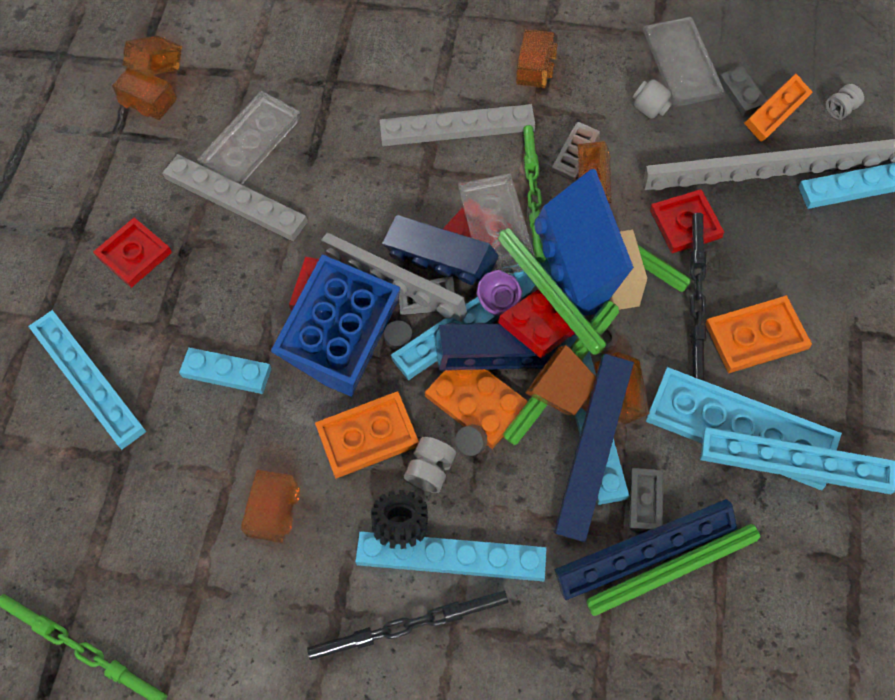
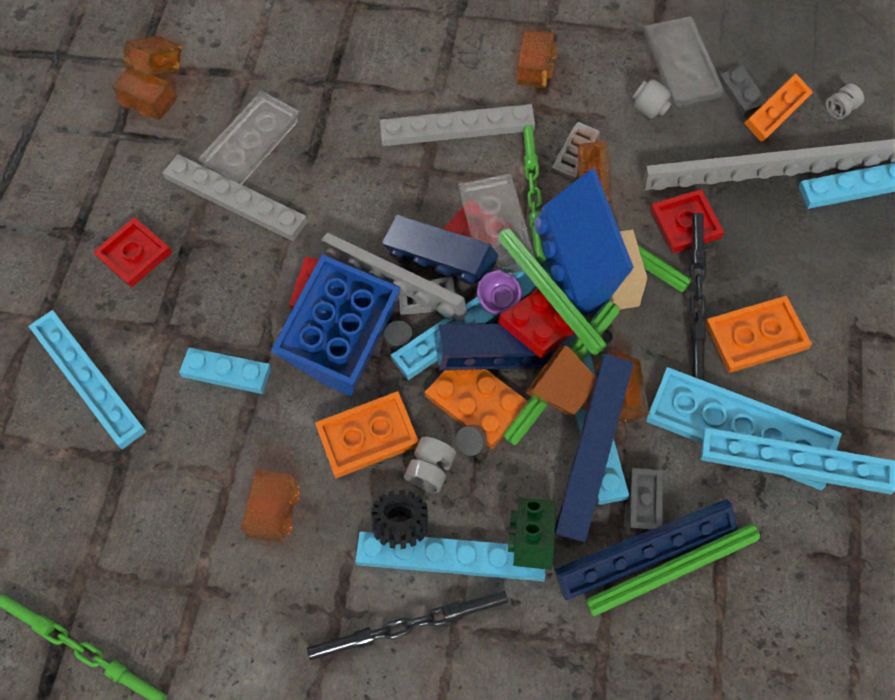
(534, 533): none -> dark green brick

